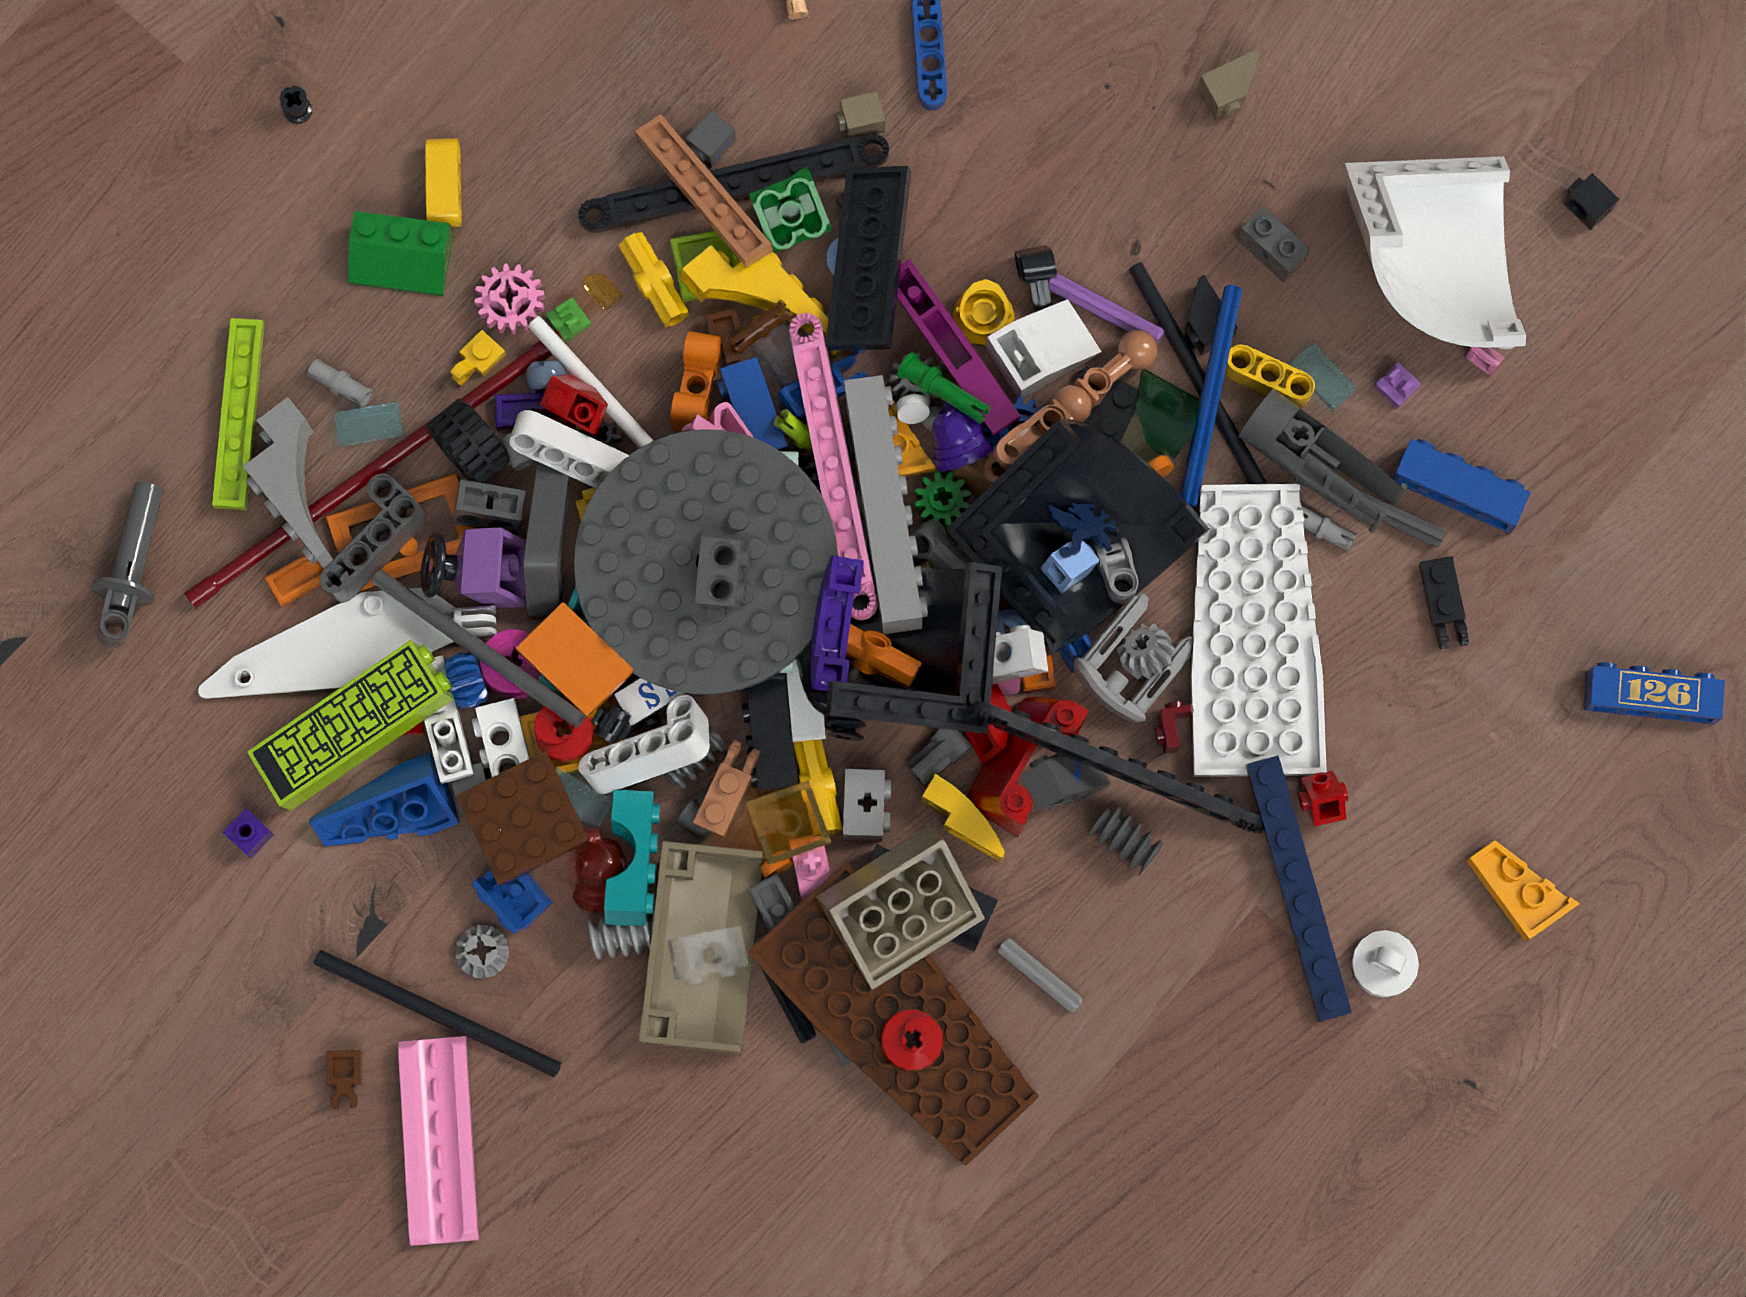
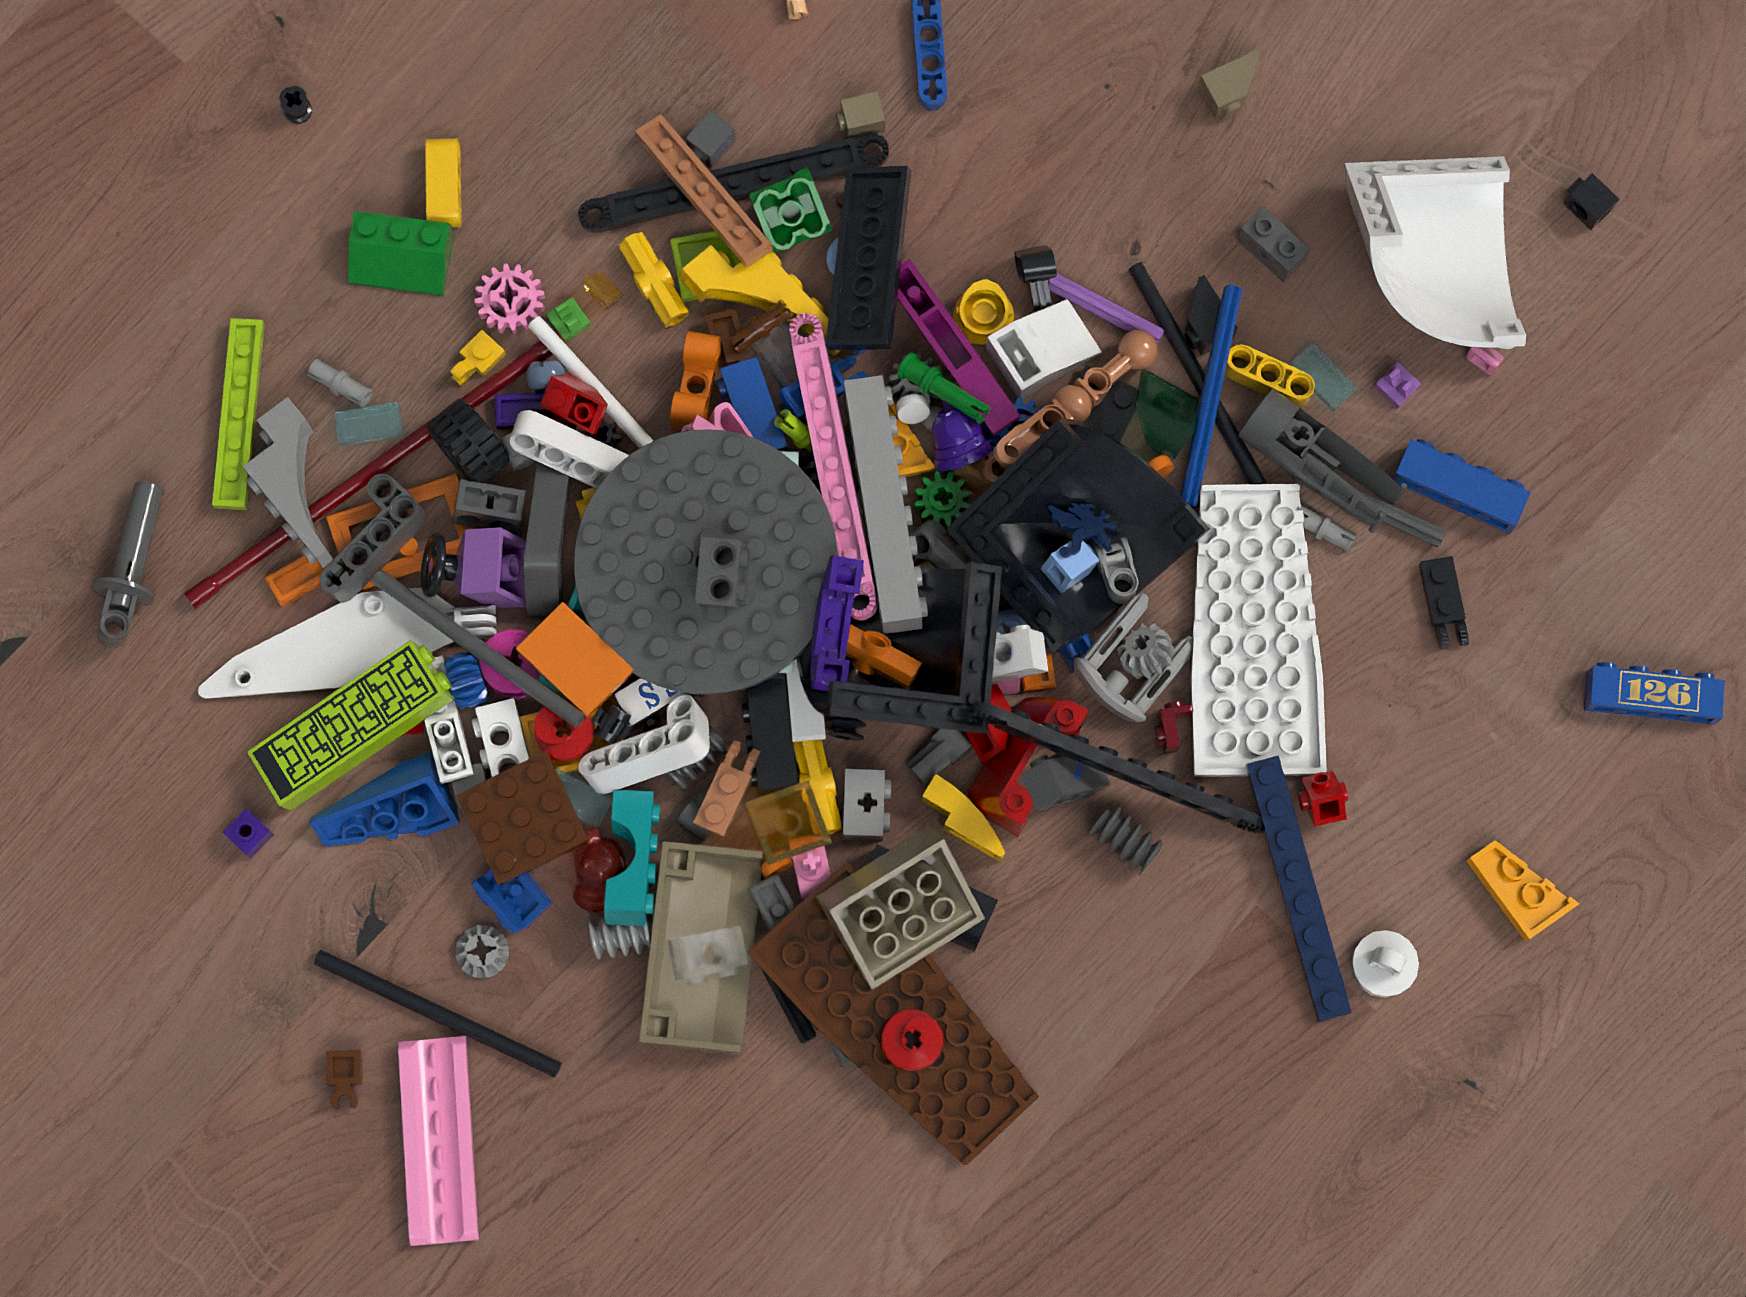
(1040, 975): light grey axle -> none

